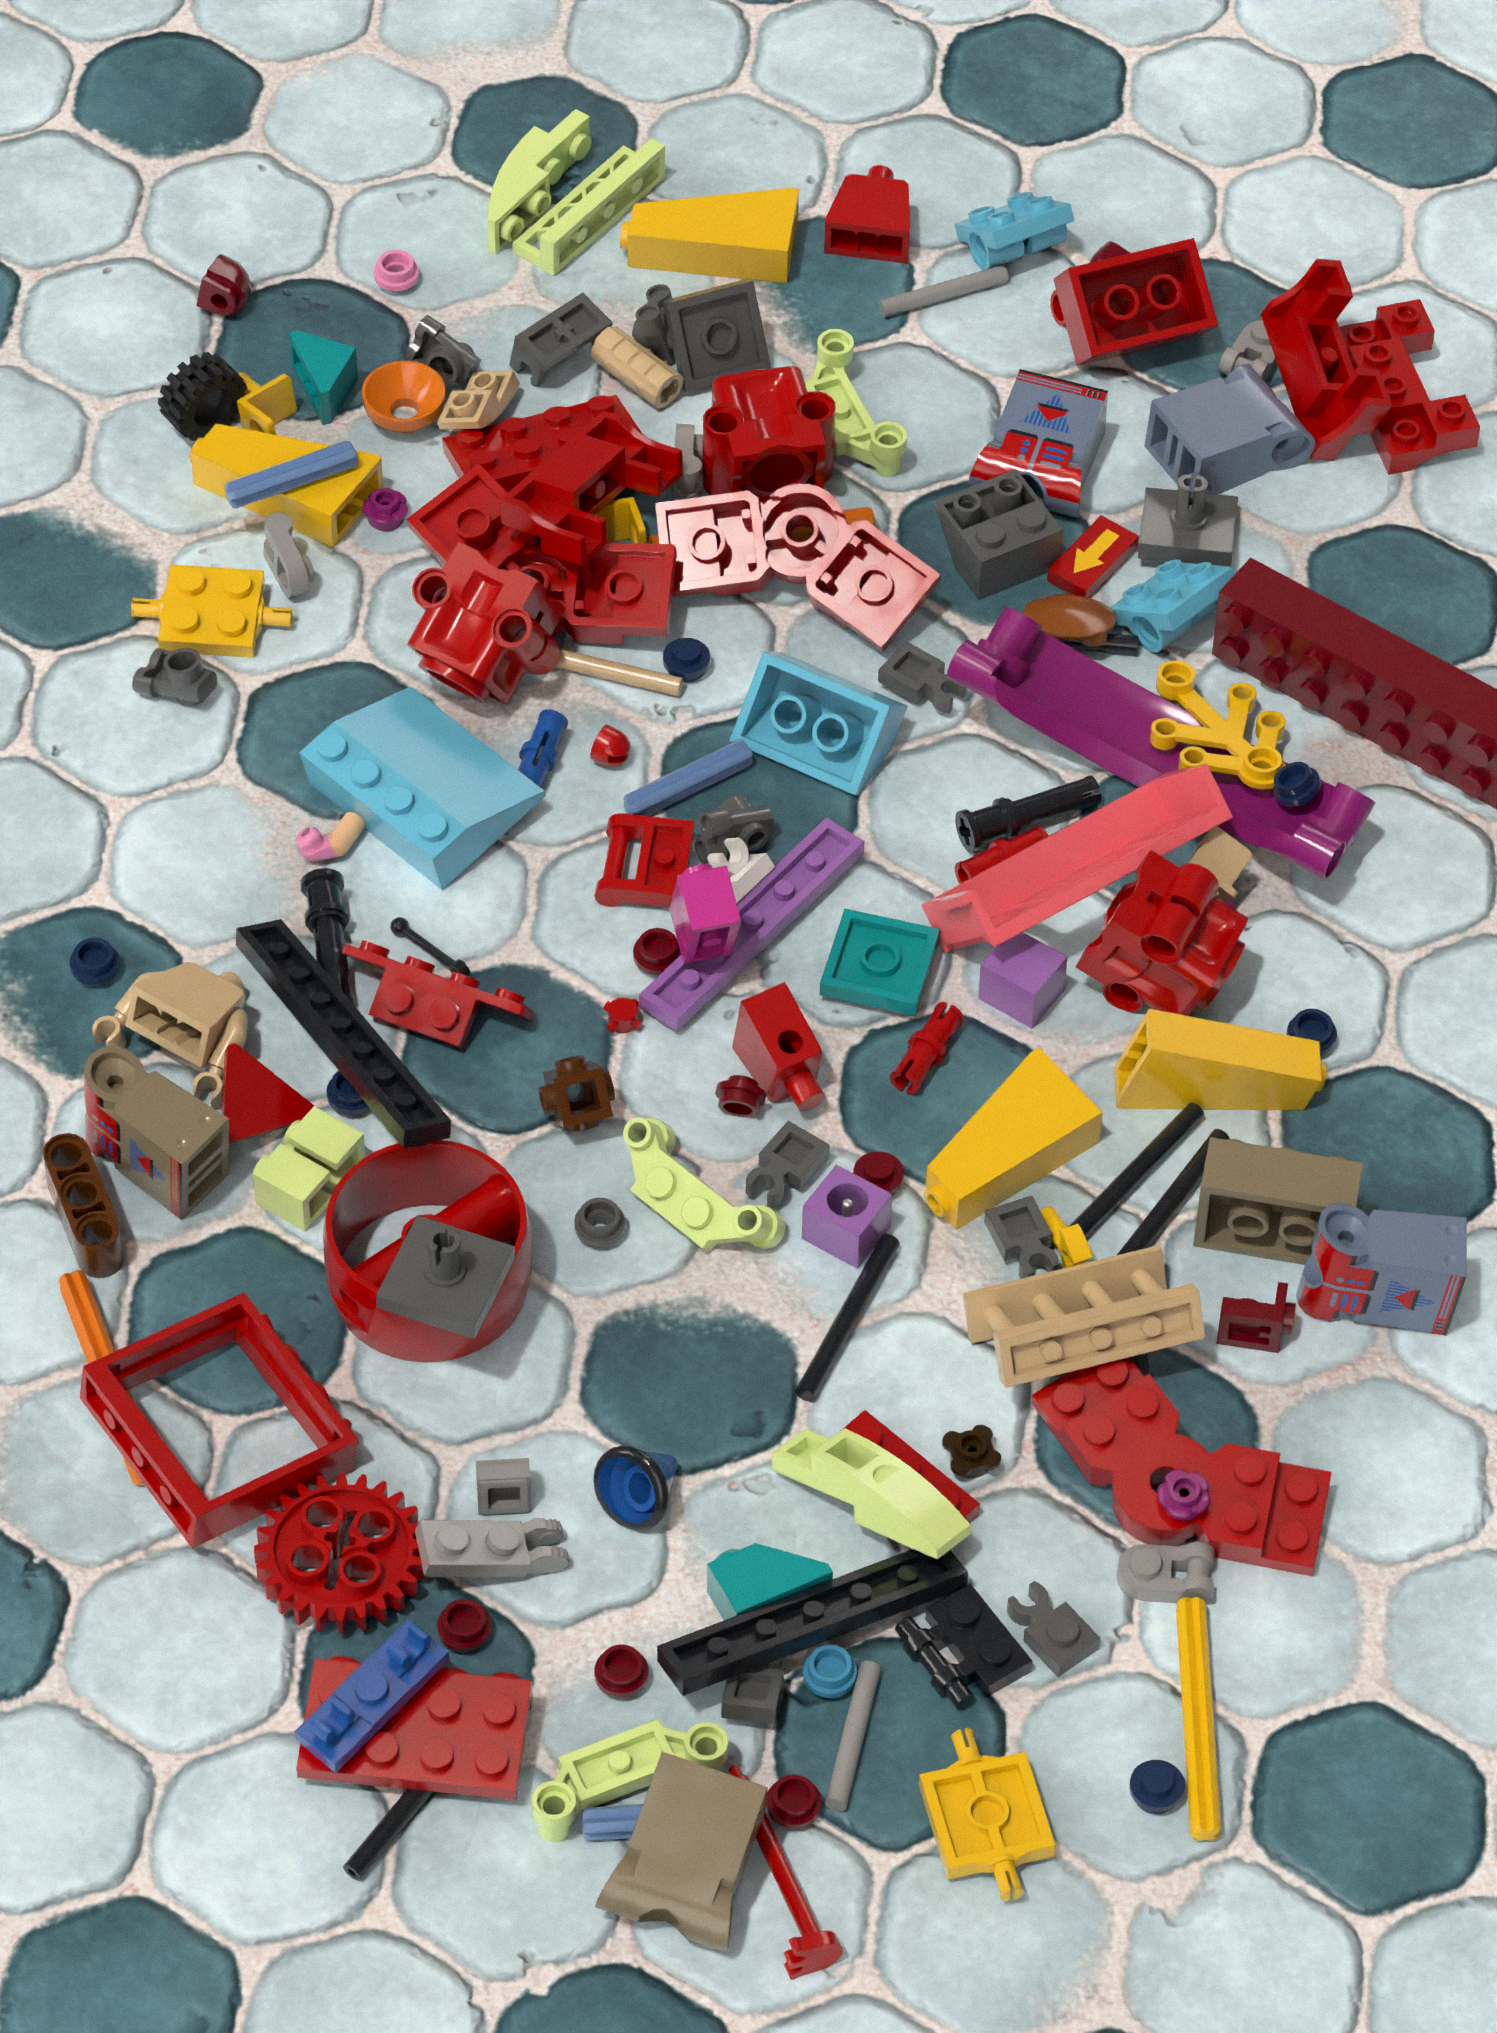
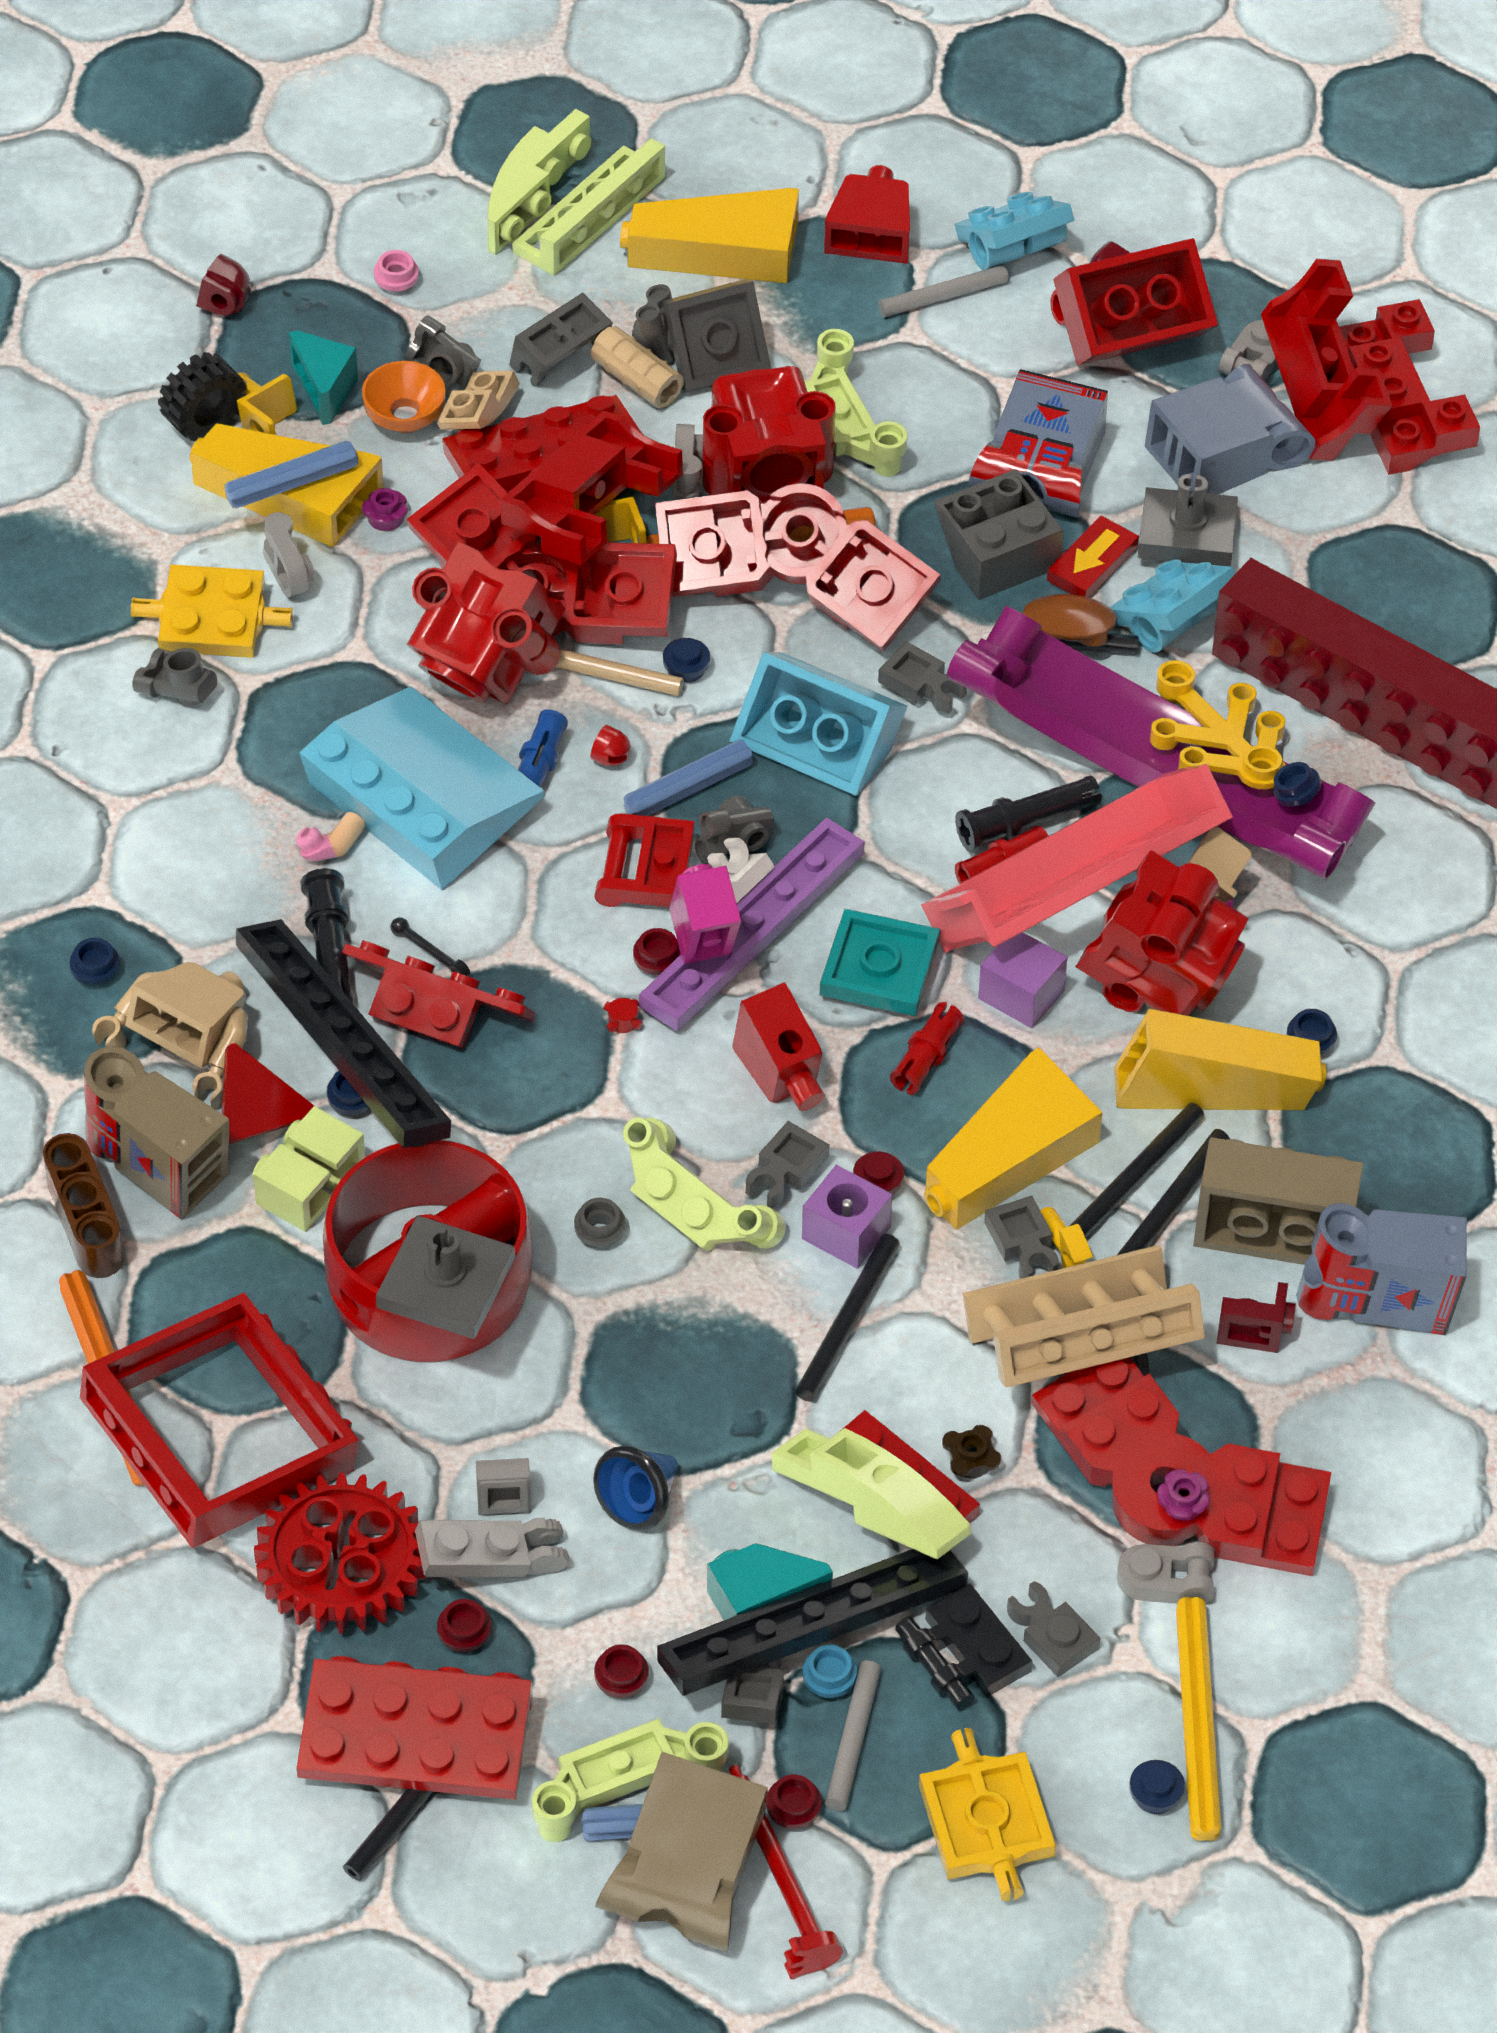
(372, 1695): blue plate -> none
(593, 1098): reddish brown brick -> none
(740, 1096): dark red plate -> none

